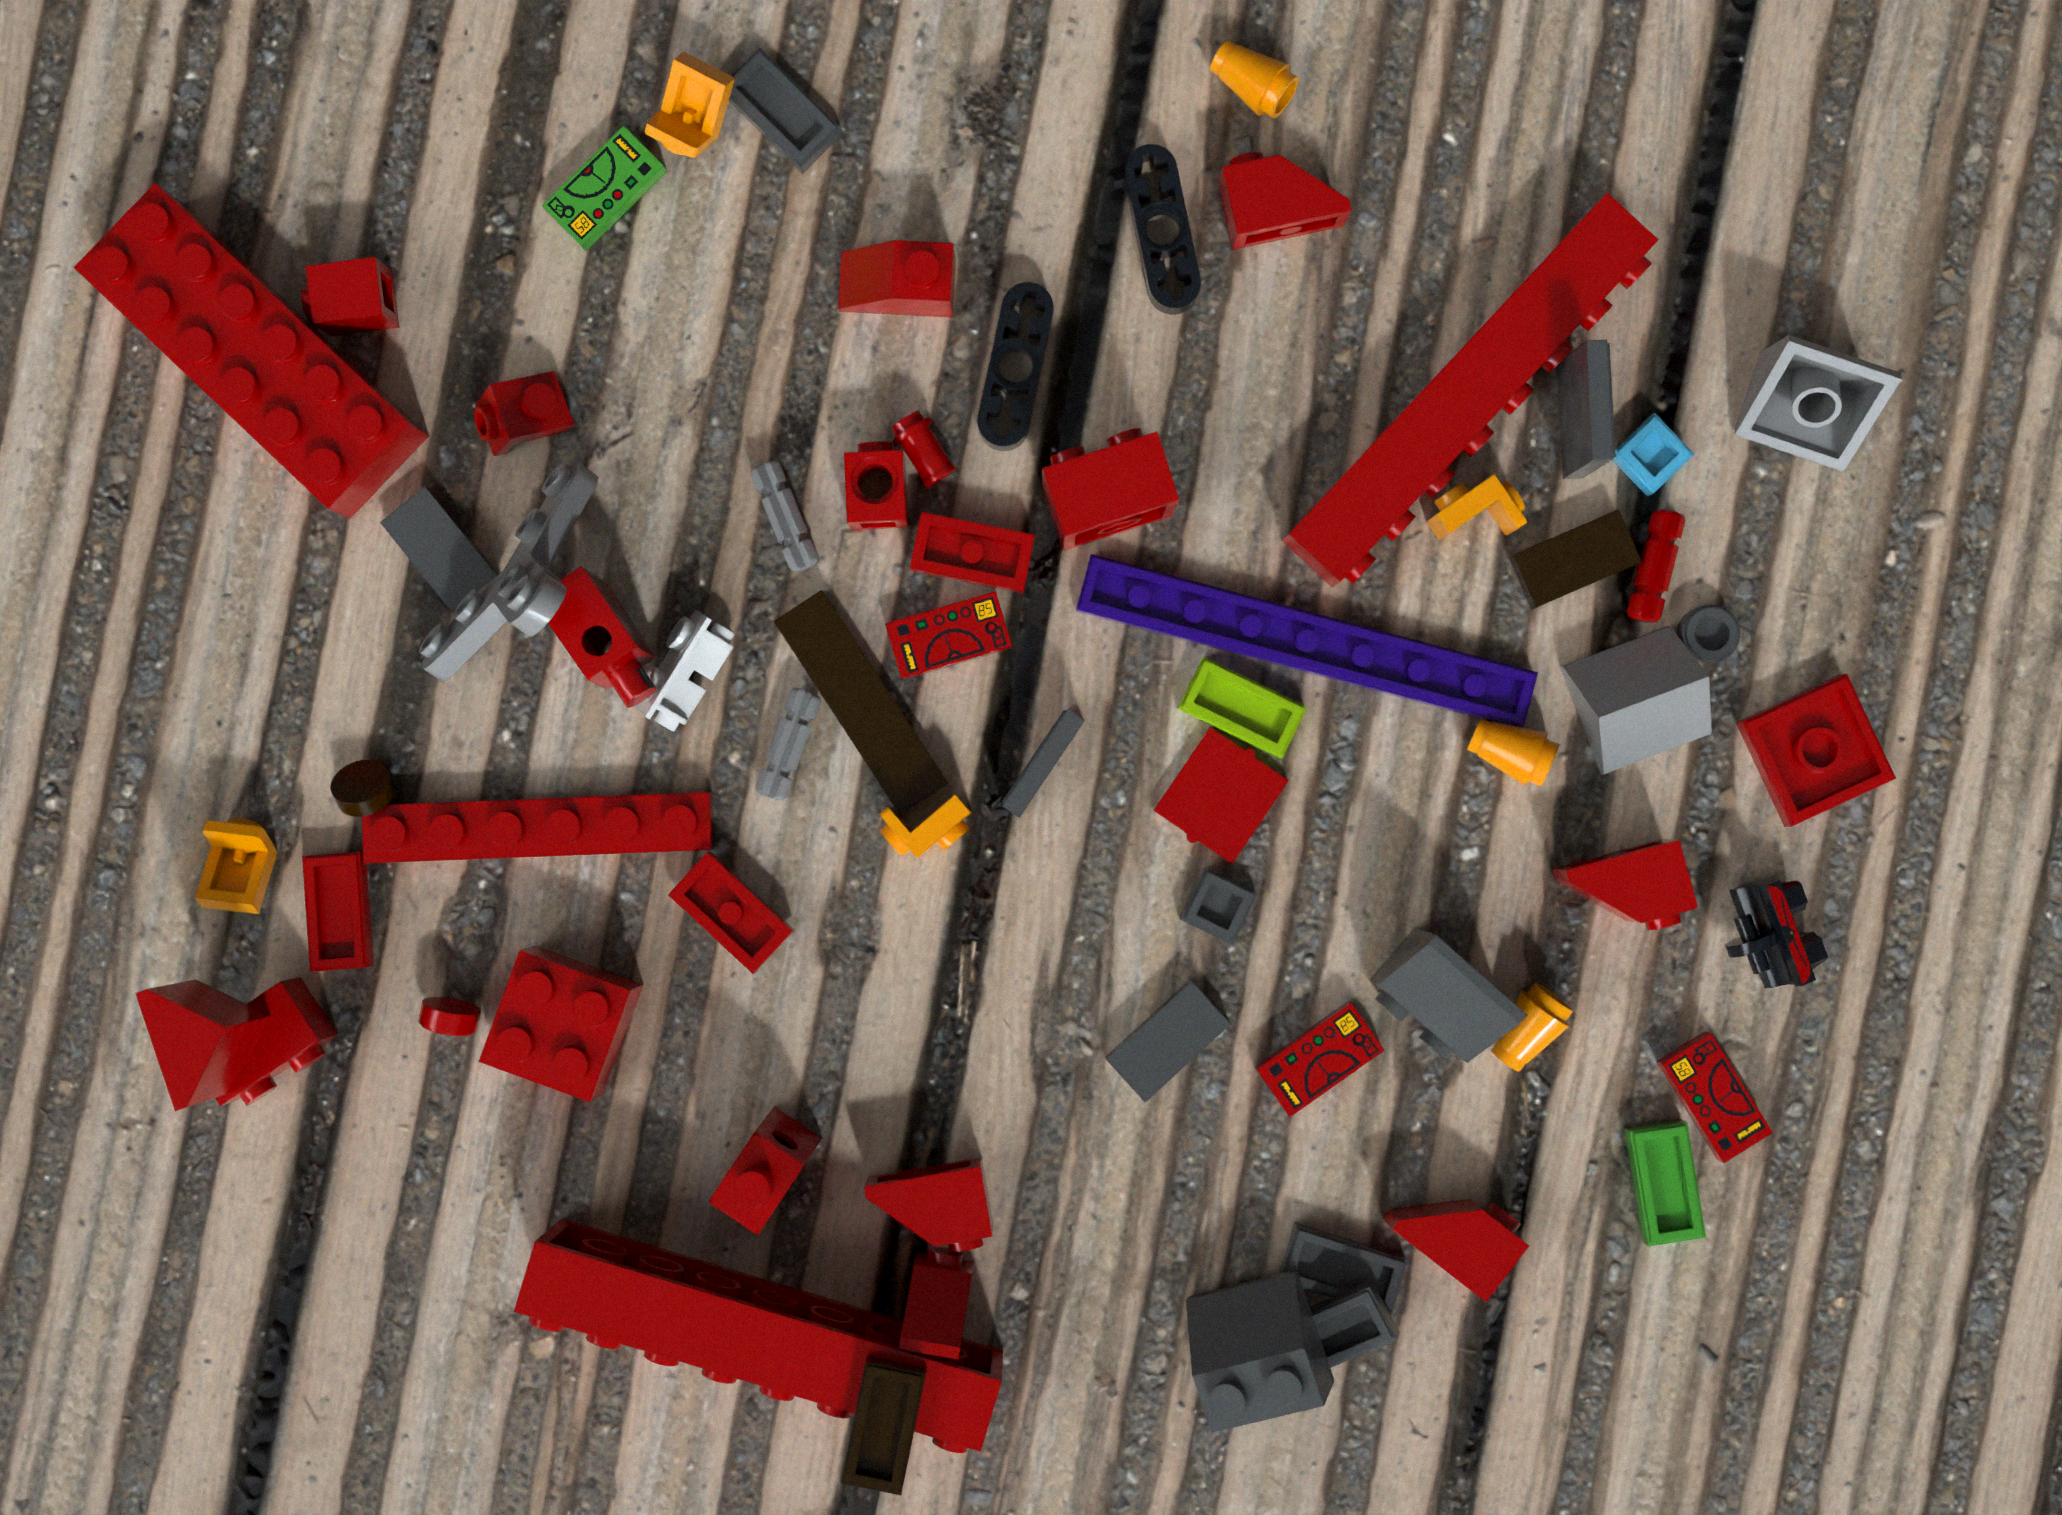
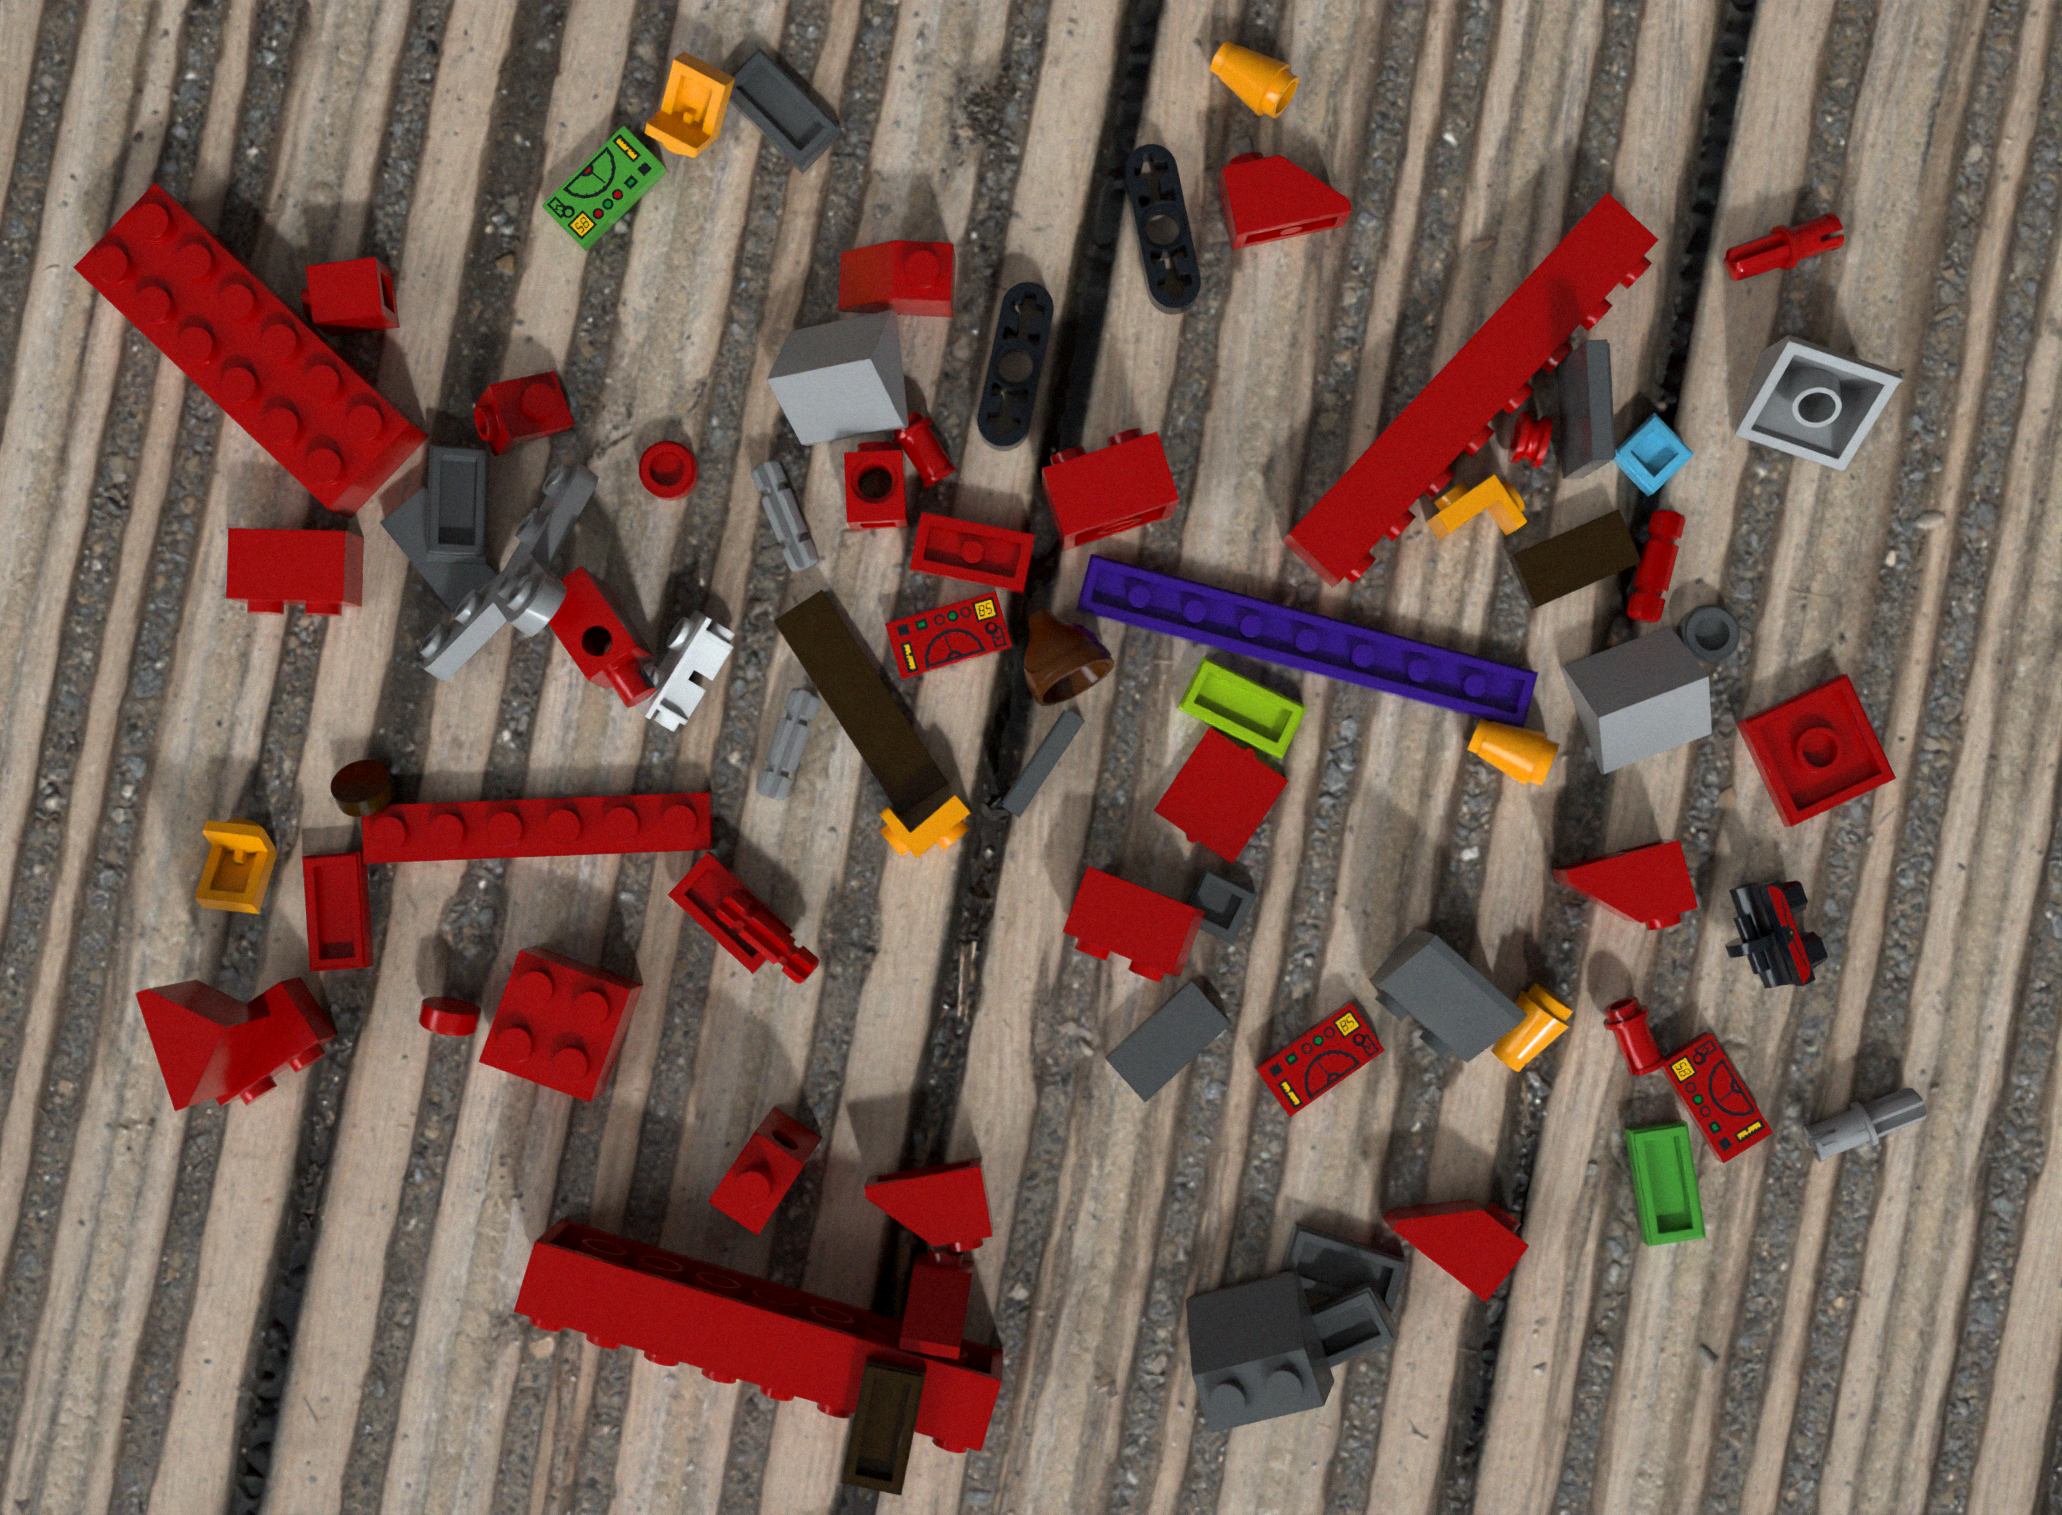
(294, 569): none -> red brick
(457, 505): none -> dark grey tile
(668, 470): none -> red tile
(767, 936): none -> red axle
(842, 379): none -> light grey slope
(1062, 659): none -> reddish brown helmet
(1132, 923): none -> red brick
(1530, 439): none -> red bush
(1634, 1035): none -> red pin
(1783, 247): none -> red axle
(1865, 1123): none -> light grey axle

